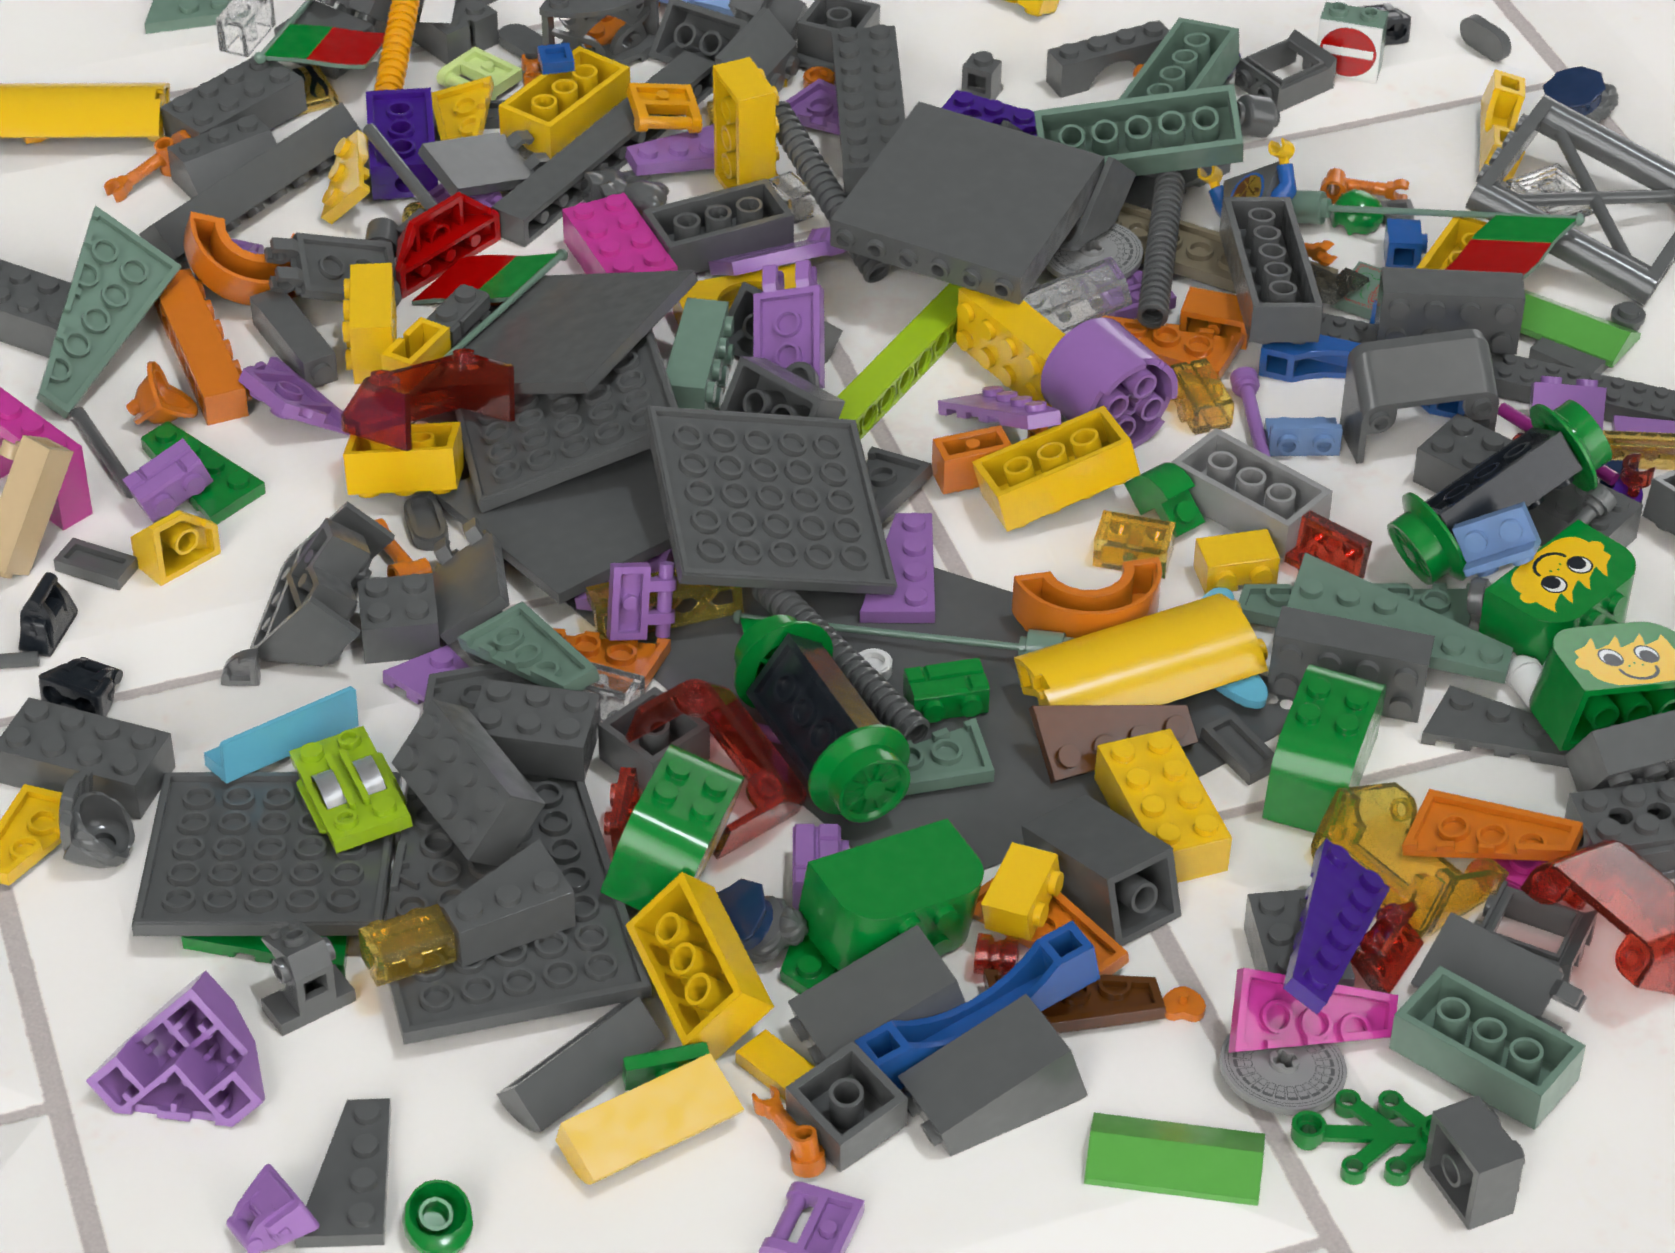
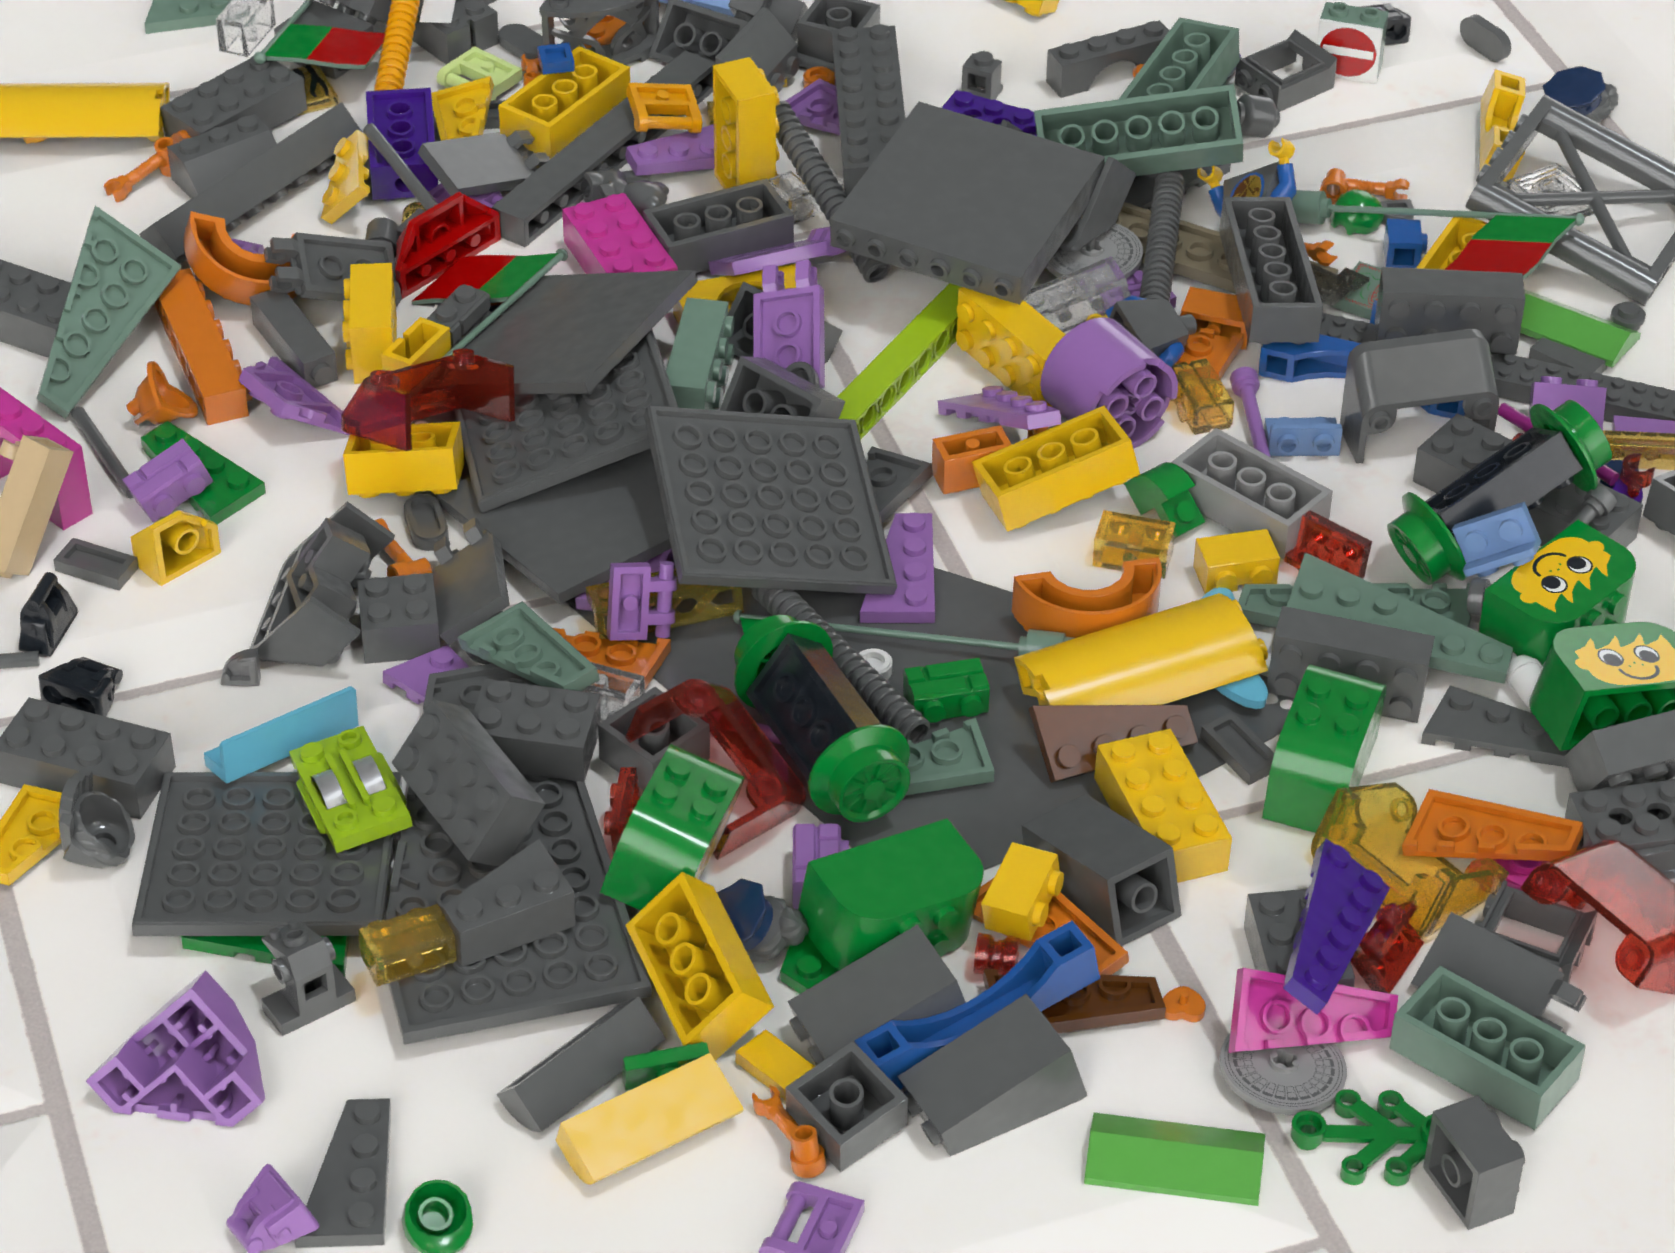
(1154, 324): none -> dark grey torso

